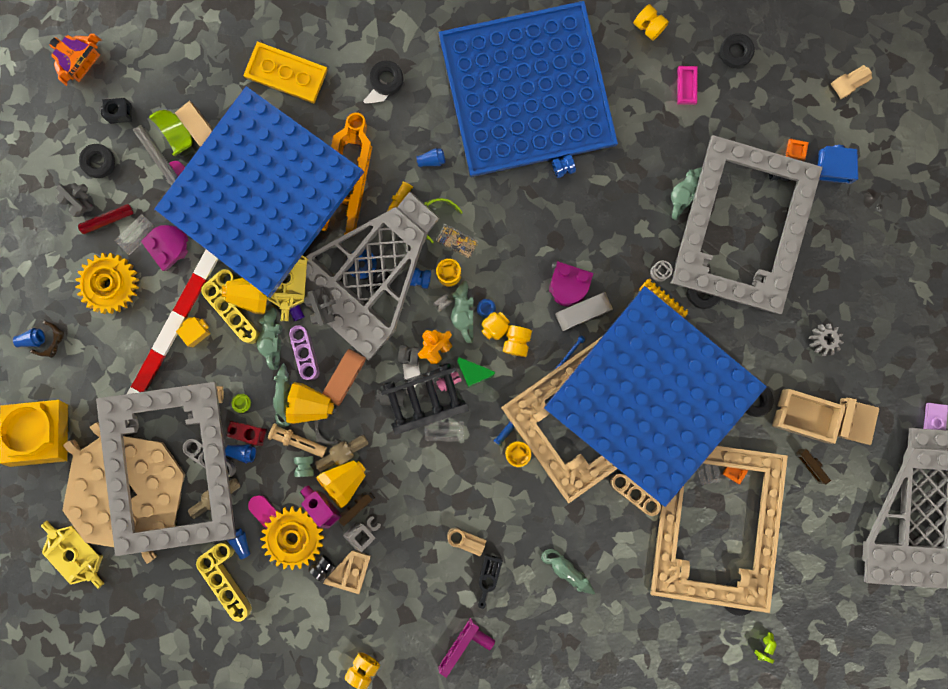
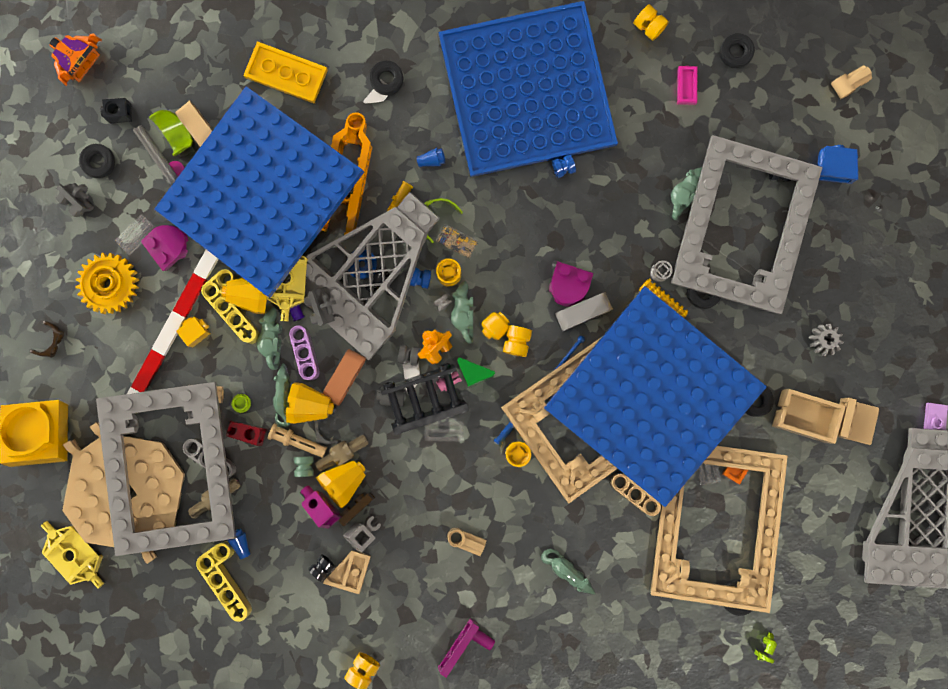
(30, 338): blue cone -> none
(105, 219): dark red axle -> none
(243, 453): blue cone -> none
(261, 509): dark pink tile -> none
(277, 538): yellow gear -> none
(485, 307): blue plate -> none
(485, 572): black piece -> none
(797, 149): orange tile -> none
(813, 465): dark brown plate -> none

